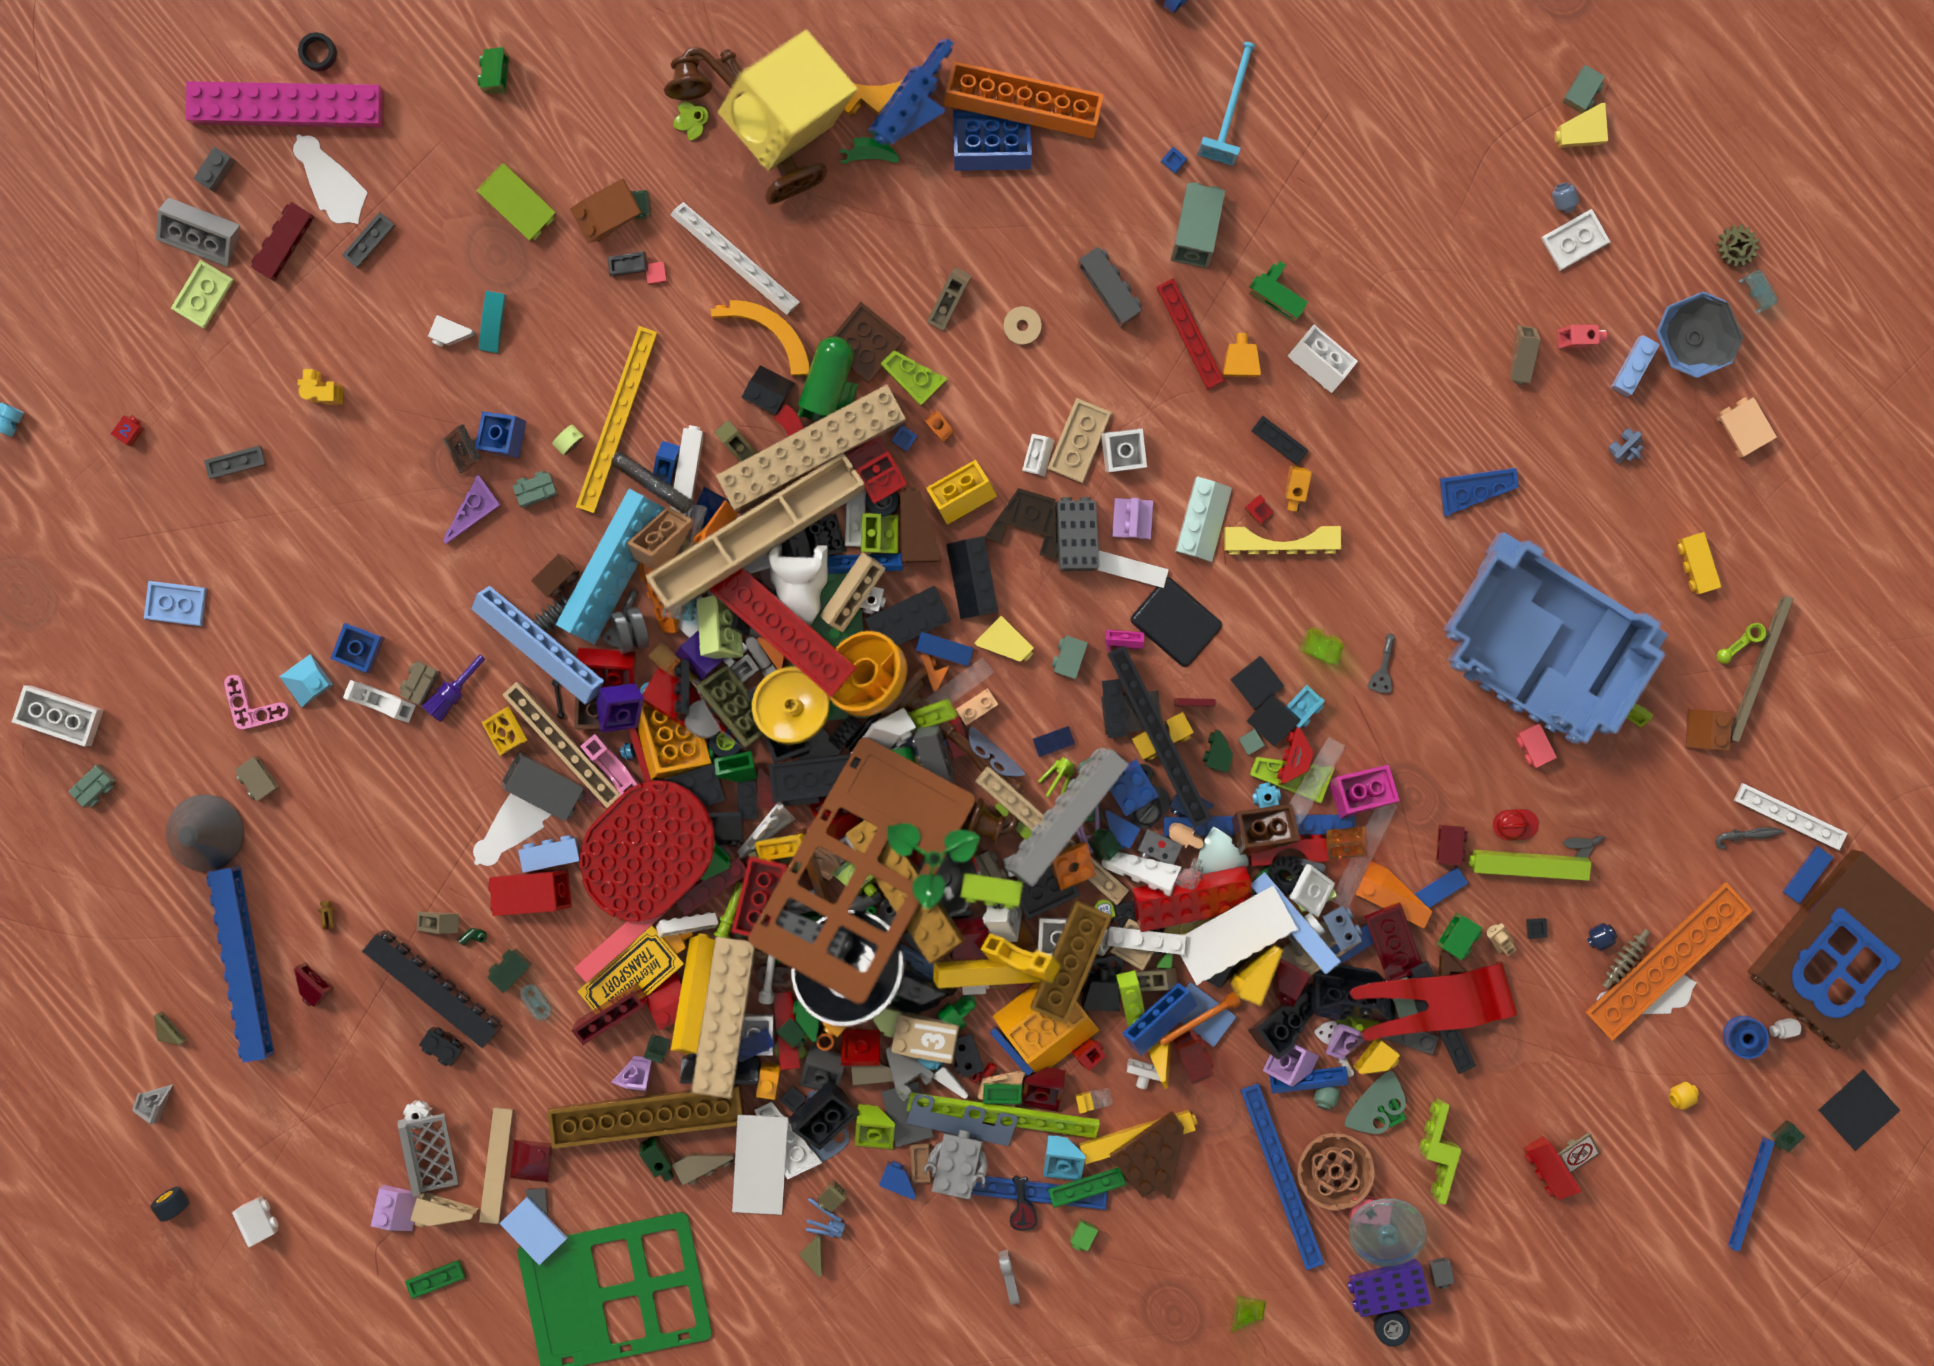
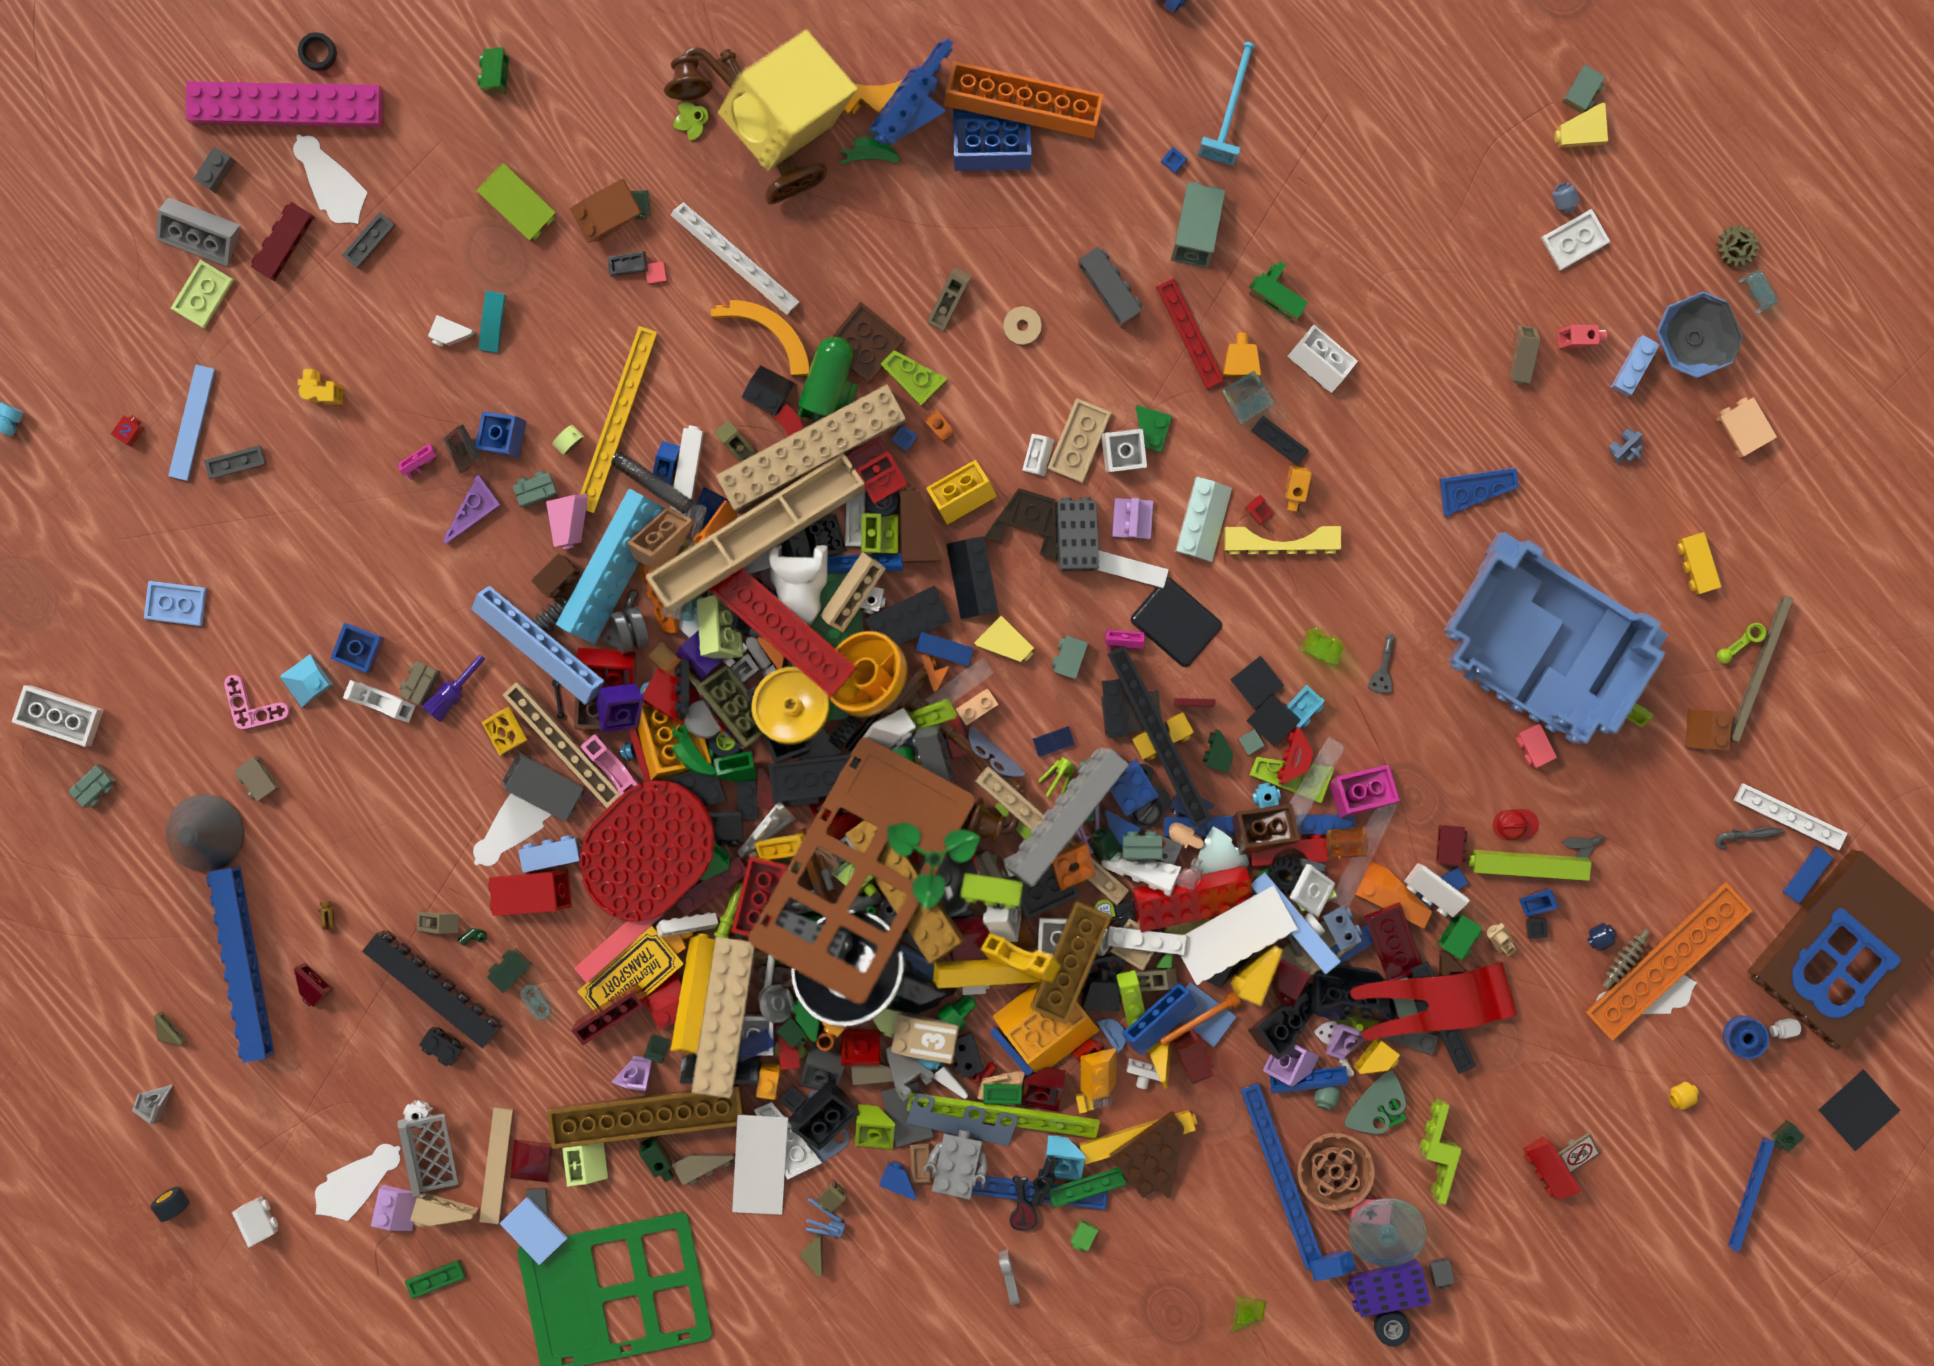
(192, 422): none -> light blue tile
(354, 1183): none -> white sticker
(421, 457): none -> dark pink plate
(567, 519): none -> bright pink slope
(585, 1164): none -> yellowish green slope
(689, 755): none -> green piece
(776, 1004): none -> light grey tile
(825, 872): none -> light grey piece
(1040, 1187): none -> black axle
(1098, 1073): none -> light orange slope
(1113, 1031): none -> medium blue tile
(1141, 846): none -> sand green brick
(1154, 426): none -> green wing
(1247, 397): none -> clear light blue slope
(1332, 1265): none -> blue slope
(1435, 891): none -> white slope
(1538, 902): none -> blue slope

